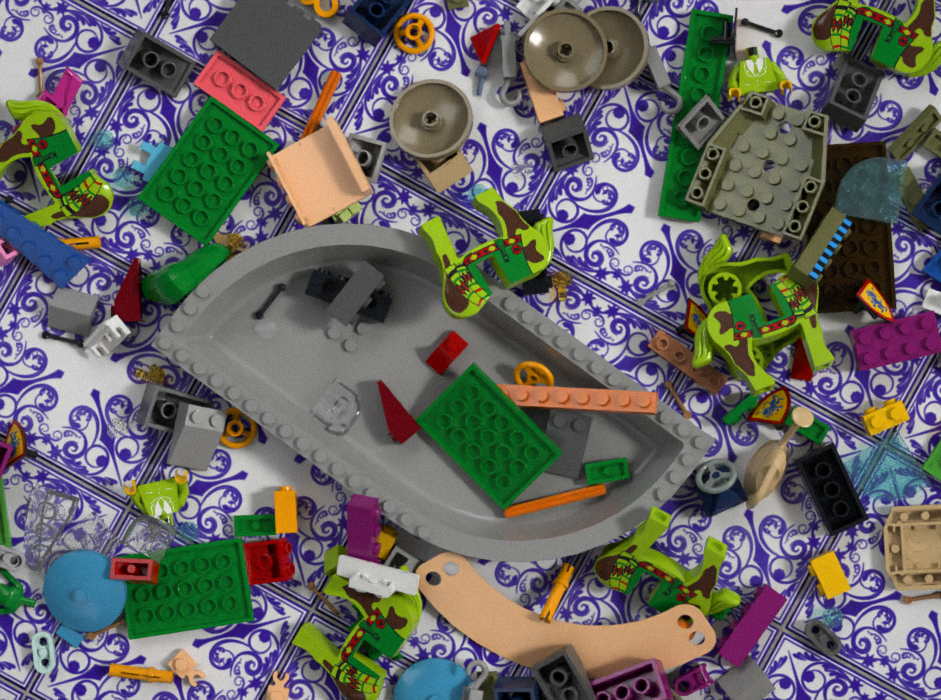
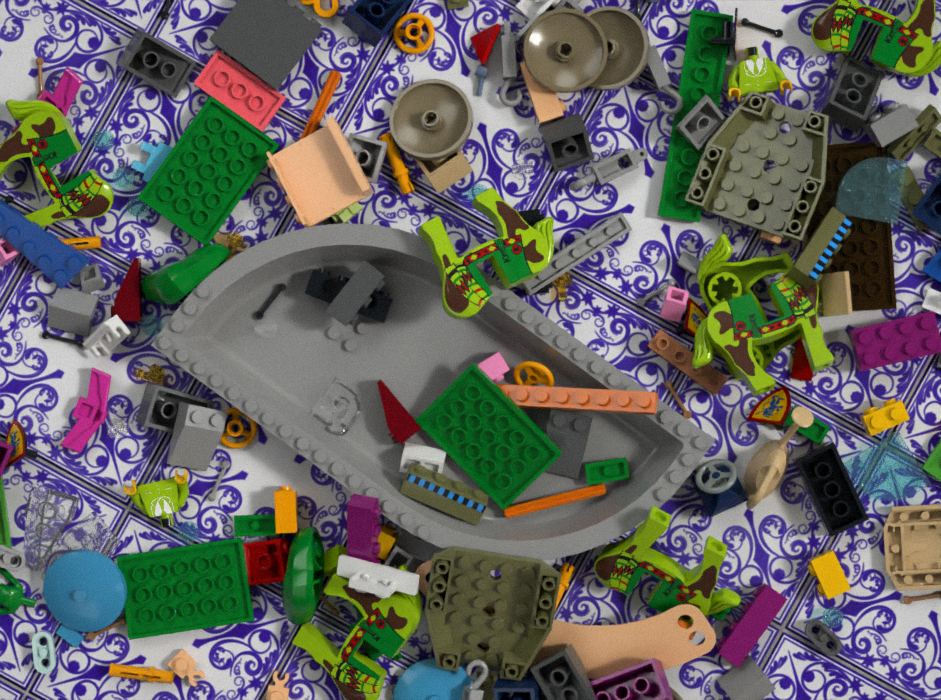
(89, 411): none -> dark pink plate
(91, 278): none -> light grey slope
(135, 570): red slope -> none
(150, 536): clear brick -> none
(151, 325): none -> clear light blue plate
(226, 464): none -> light grey hinge
(303, 576): none -> green piece
(397, 165): none -> light orange pin
(422, 455): none -> white hinge
(444, 493): none -> olive brick
(447, 352): red slope -> none
(494, 367): none -> bright pink brick
(522, 603): none -> olive wedge
(579, 251): none -> light grey tile
(609, 169): none -> light grey piece
(672, 308): none -> bright pink brick
(688, 262): none -> light grey slope
(693, 679): magenta piece -> none
(734, 414): green plate -> none
(834, 294): none -> tan slope
(873, 302): shield -> none
(889, 124): none -> light grey slope

